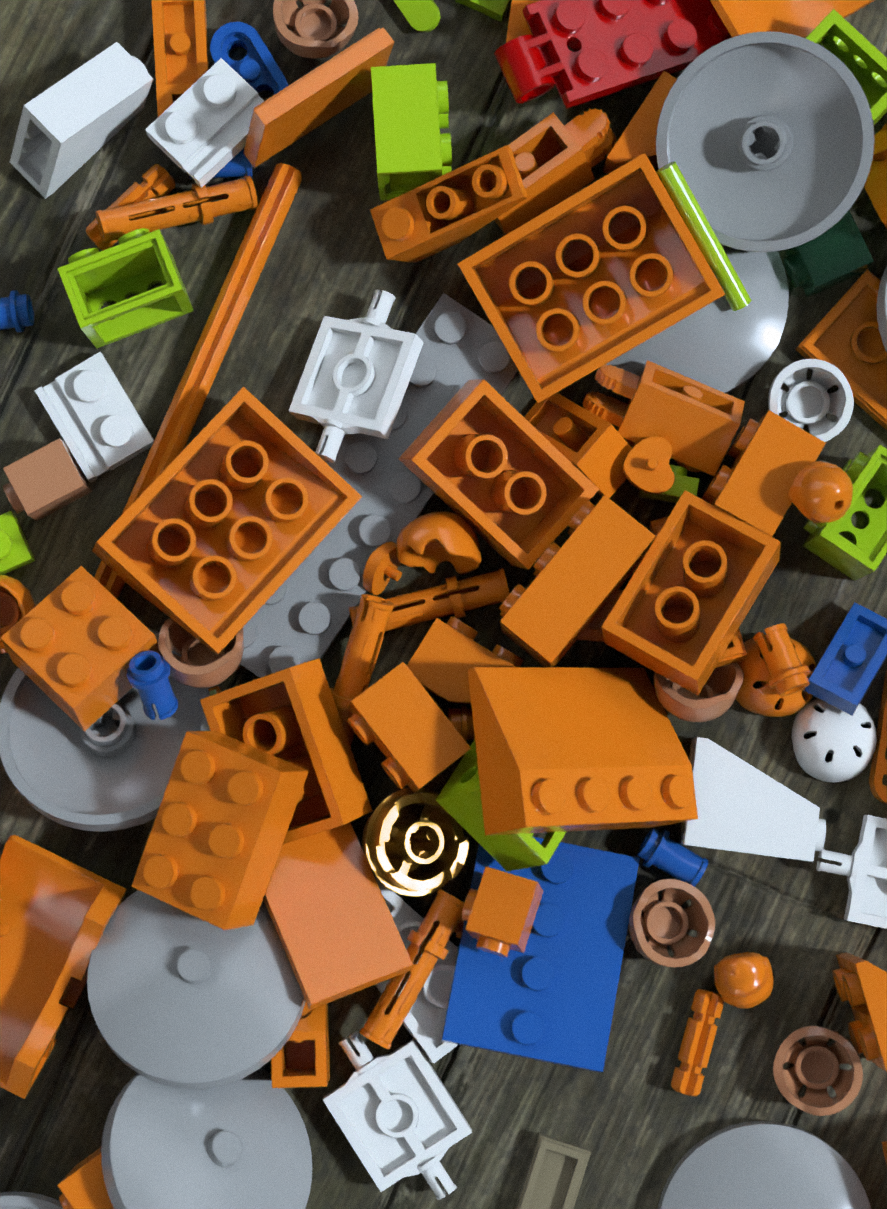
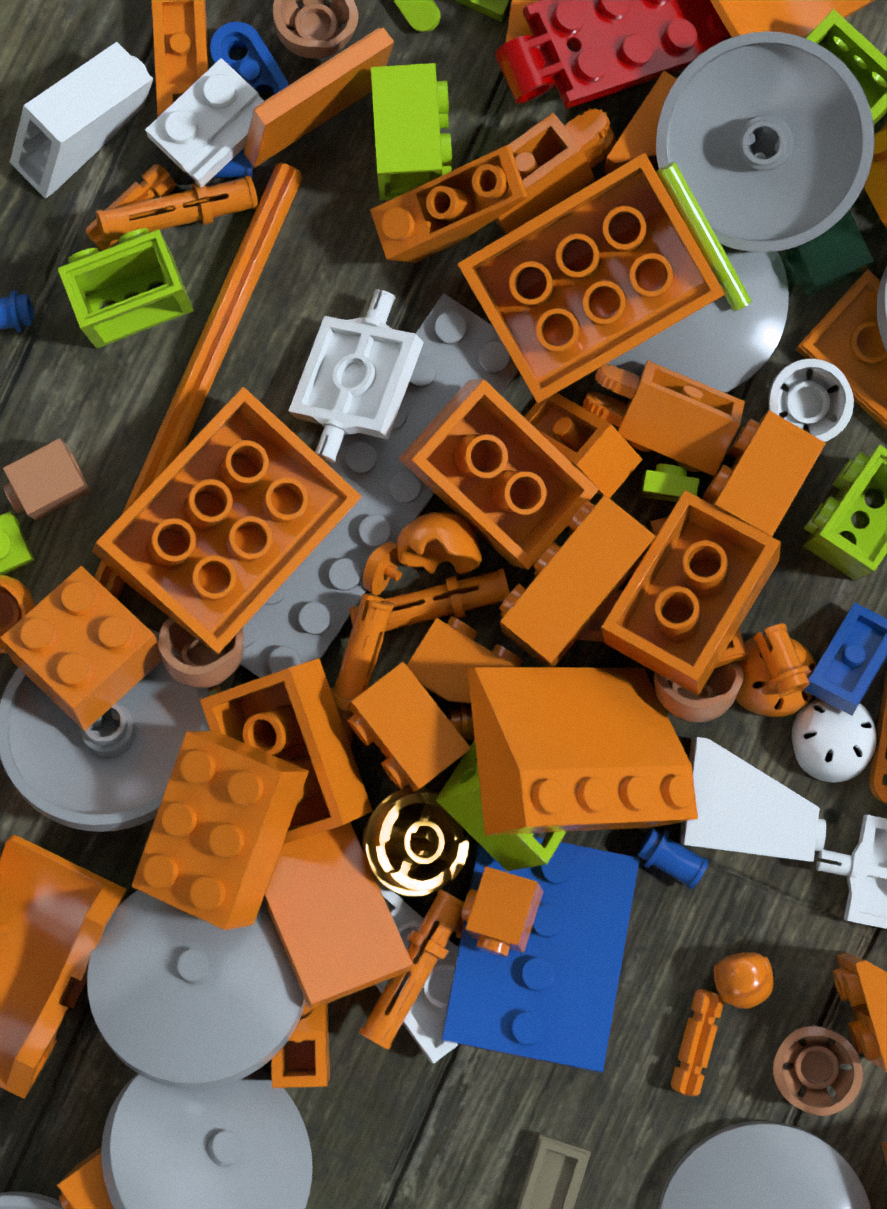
(95, 417): white plate -> none
(149, 675): blue pin -> none
(397, 1115): white plate -> none
(649, 466): orange piece -> none
(667, 923): nougat helmet -> none
(822, 492): orange piece -> none

